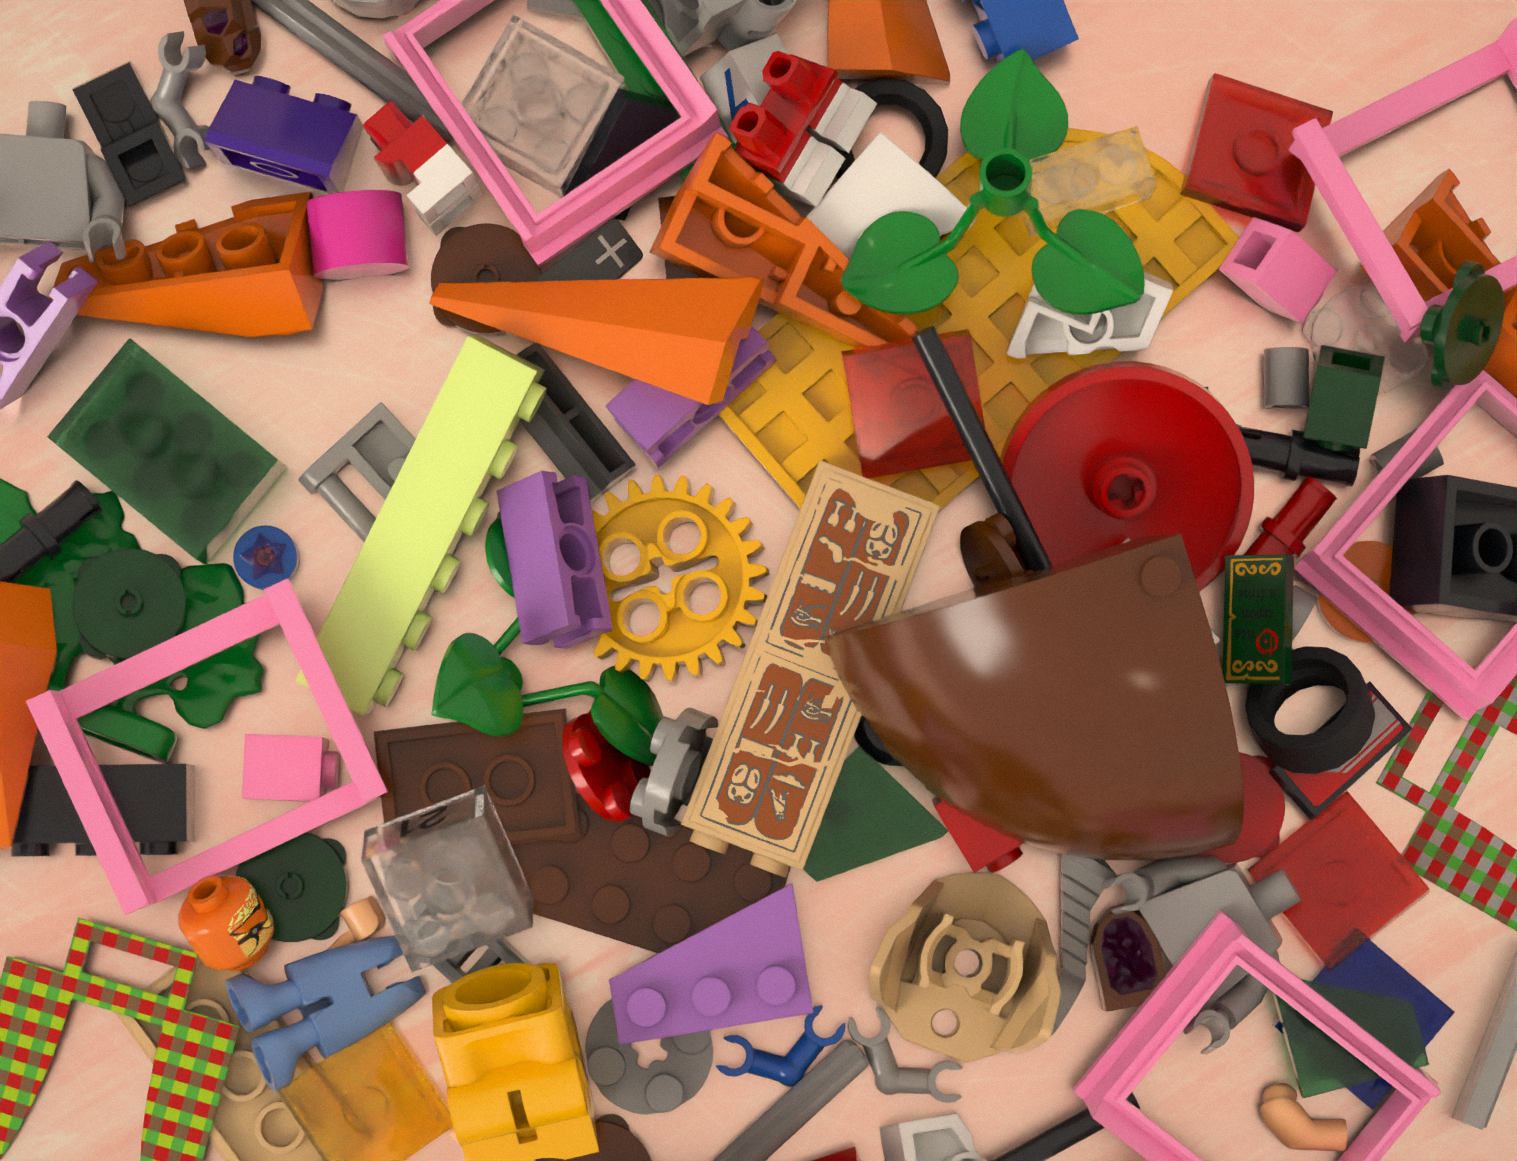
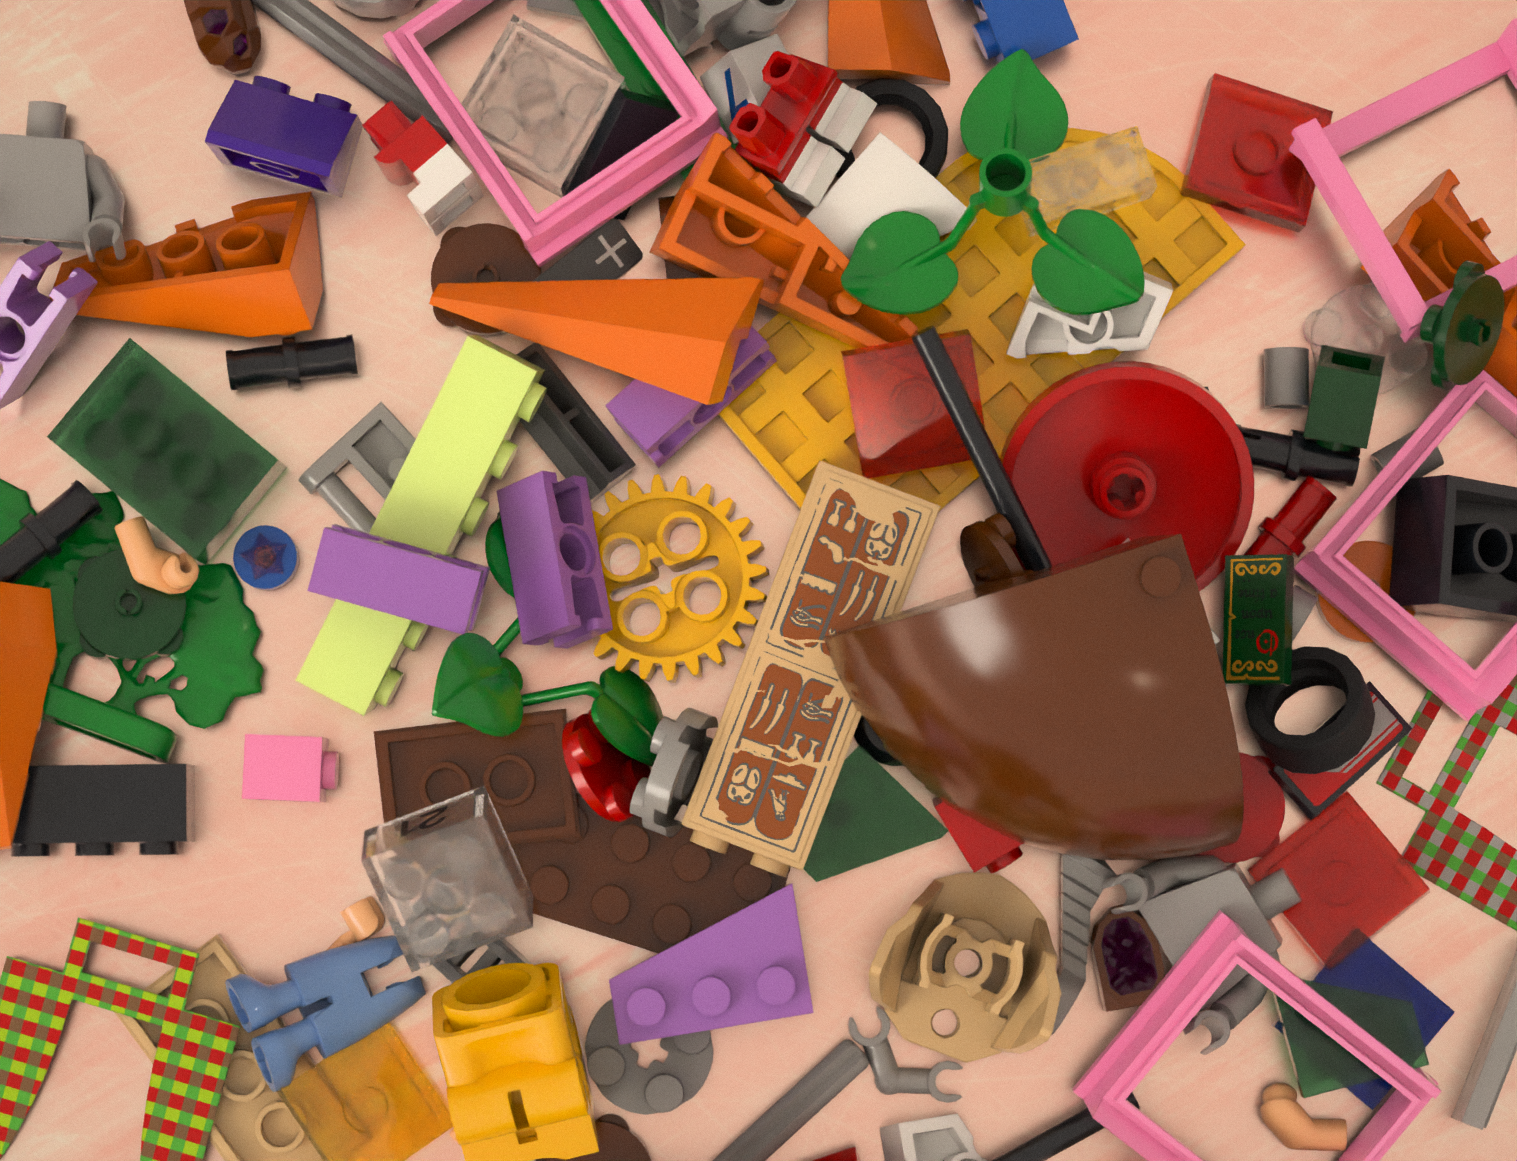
(58, 716): bright pink piece -> none
(129, 133): black slope -> none
(153, 565): none -> light nougat arm
(167, 100): light grey arm -> none
(226, 922): orange head -> none
(291, 362): none -> black pin
(301, 886): dark green piece -> none
(357, 234): dark pink piece -> none
(398, 579): none -> medium lavender piece
(786, 1069): blue arm -> none
(1278, 270): bright pink brick -> none

